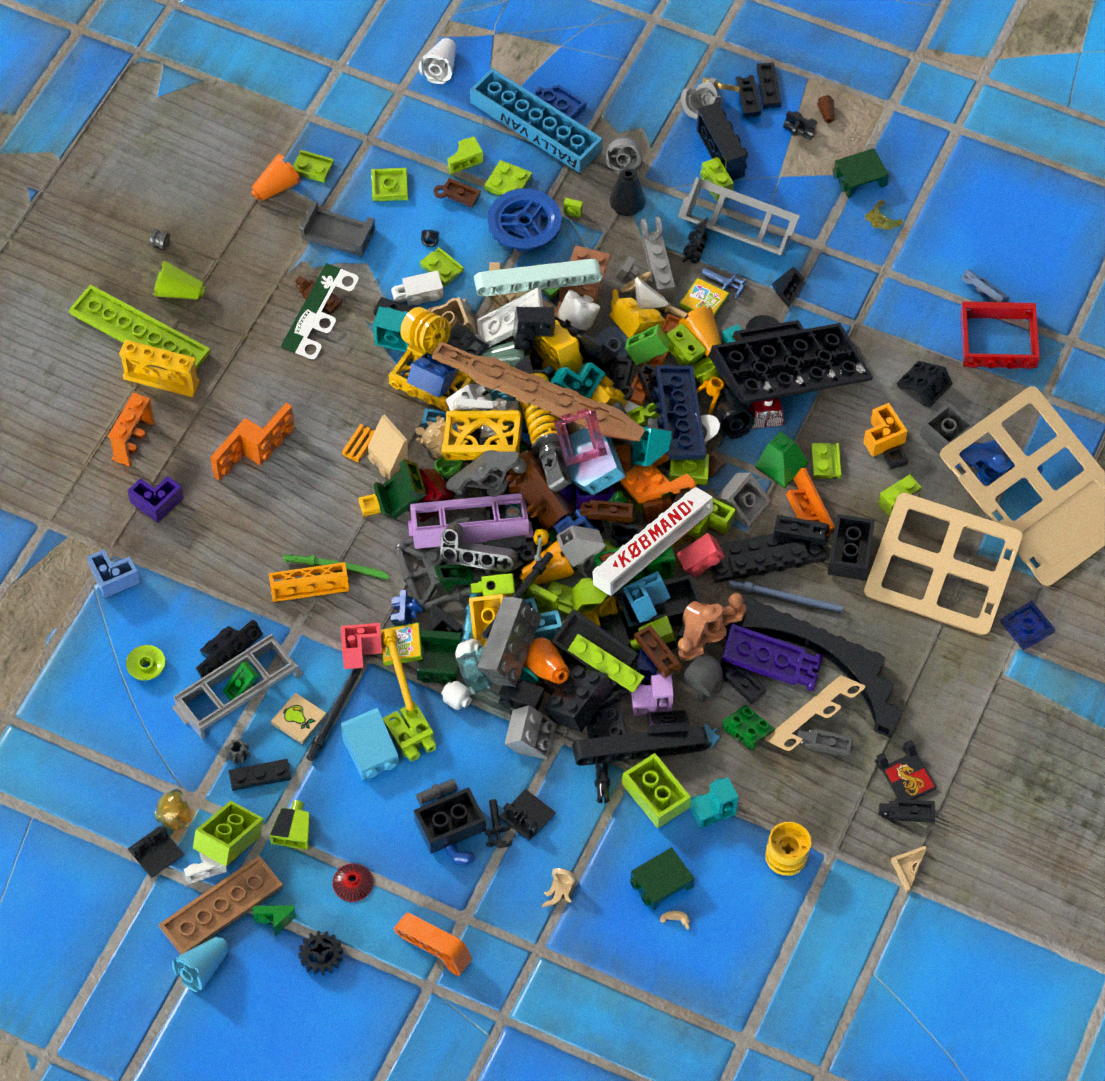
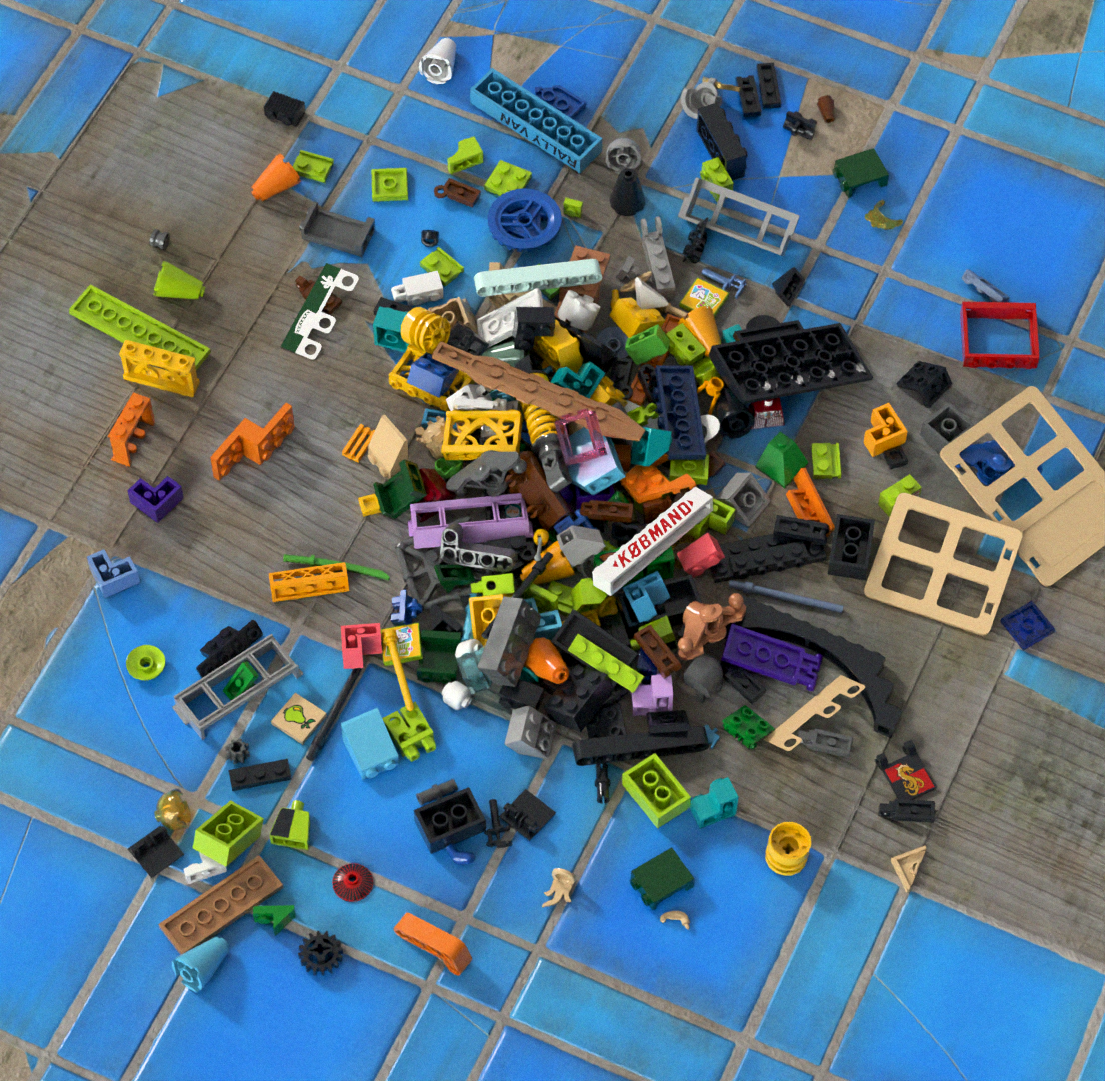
(284, 109): none -> black brick

